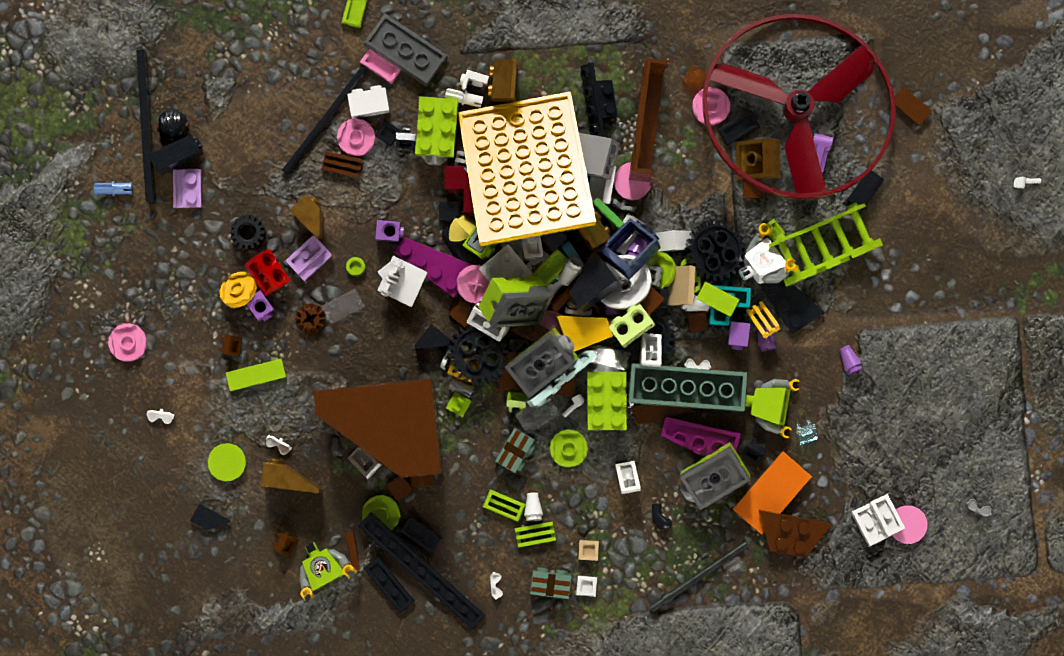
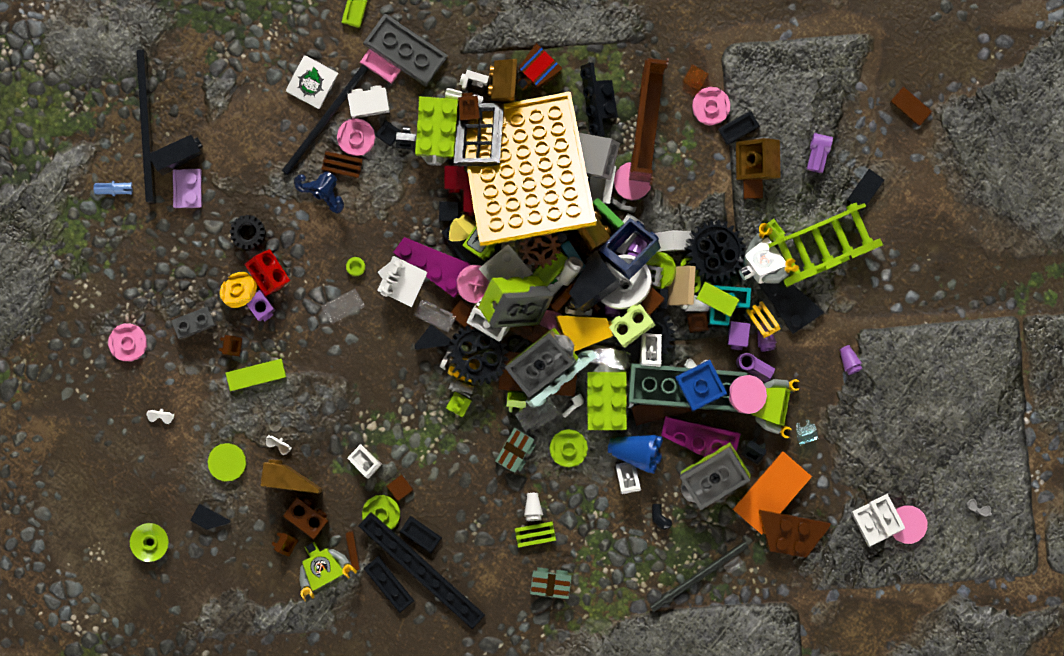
(139, 544): none -> lime dish
(172, 125): black hair -> none
(194, 322): none -> dark grey brick
(303, 522): none -> reddish brown brick
(309, 258): lavender plate -> none
(310, 214): pearl gold slope -> none
(312, 82): none -> white slope
(319, 321): reddish brown gear -> none
(321, 189): none -> dark blue piece
(381, 227): medium lavender brick -> none
(390, 423): reddish brown slope -> none
(440, 319): none -> clear hinge
(468, 107): none -> reddish brown bracket
(489, 499): lime tile -> none
(494, 579): white piece -> none
(496, 137): none -> piece
(530, 249): none -> reddish brown gear
(537, 69): none -> torso
(586, 586): white tile -> none
(588, 550): tan plate -> none
(638, 451): none -> blue cone
(701, 385): none -> blue tile
(747, 394): none -> bright pink tile
(756, 368): none -> medium lavender piece
(798, 107): dark red piece -> none
(1020, 182): white hand -> none

